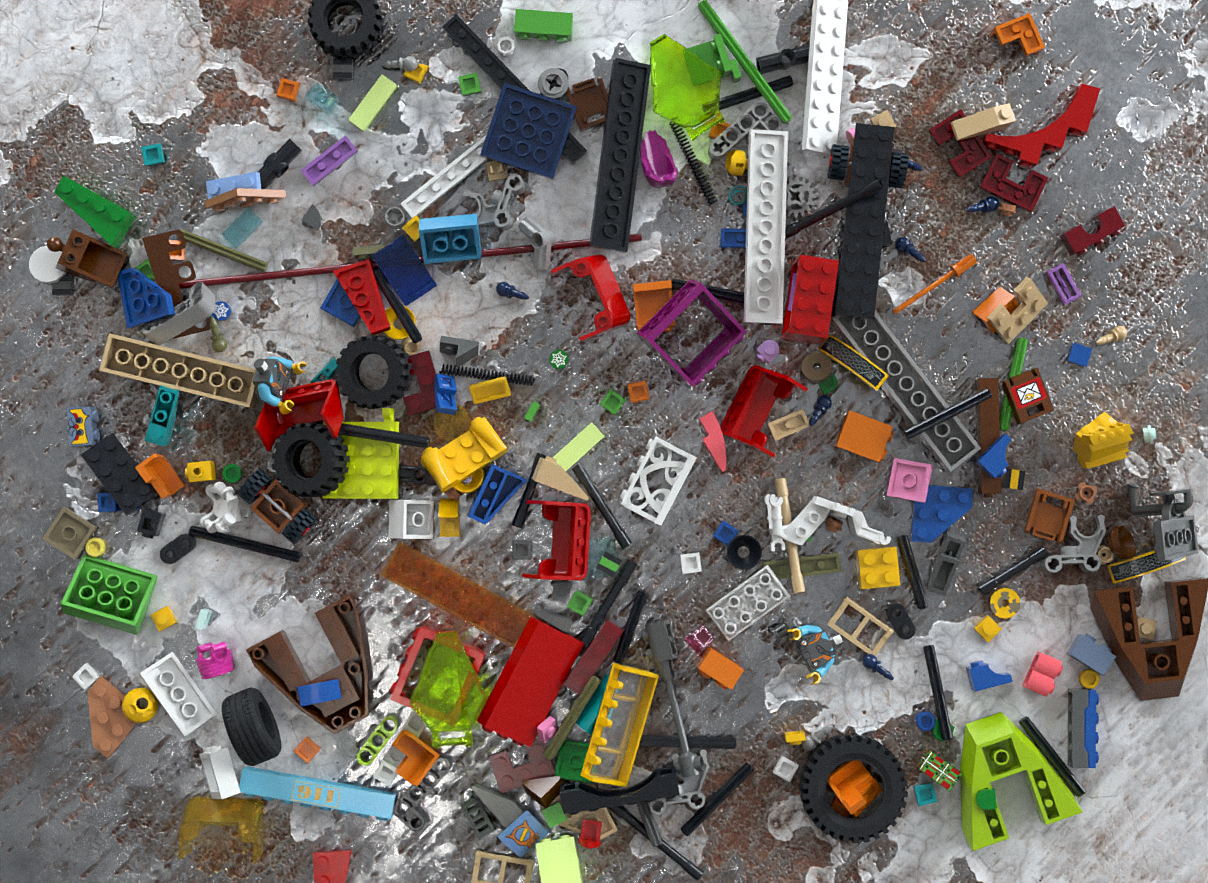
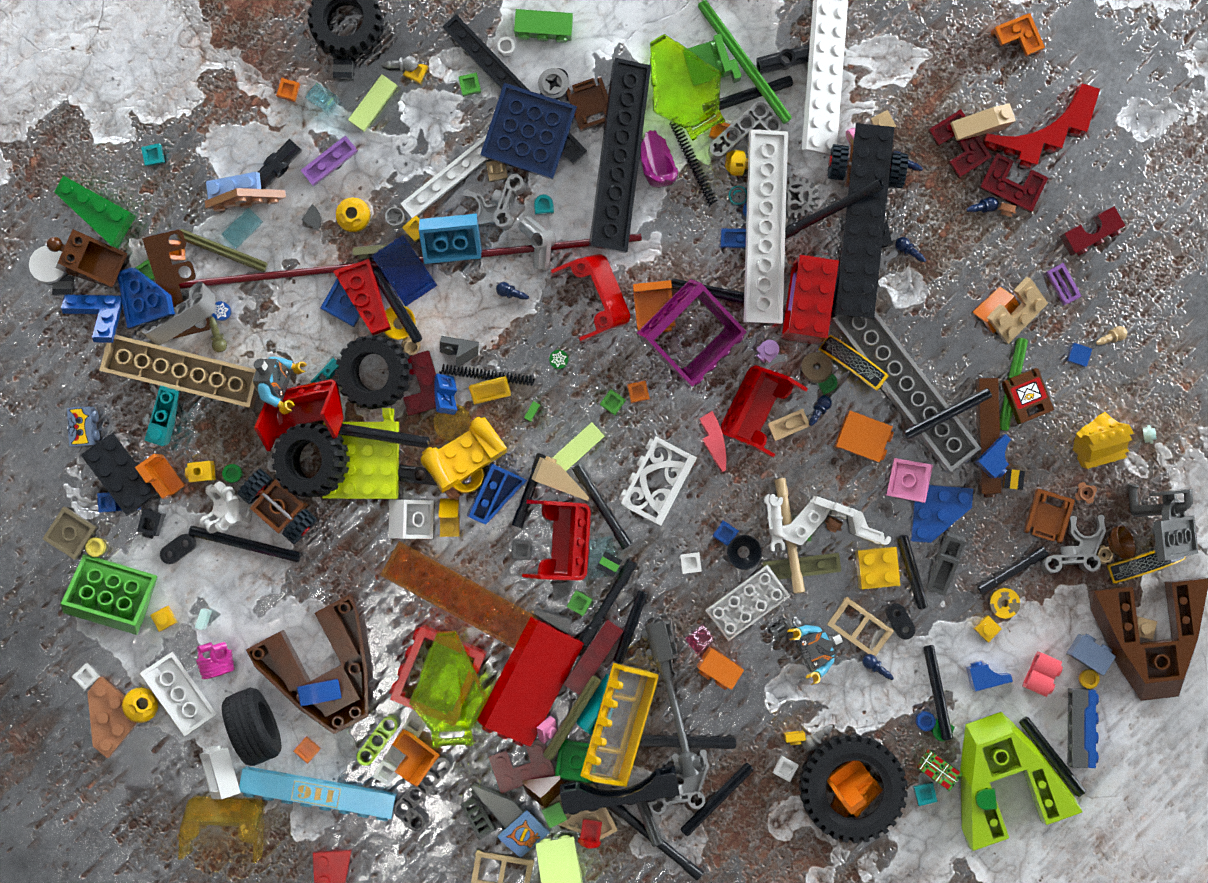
(106, 306): none -> blue plate
(357, 223): none -> yellow piece
(543, 205): none -> teal tile
(956, 269): orange piece -> none

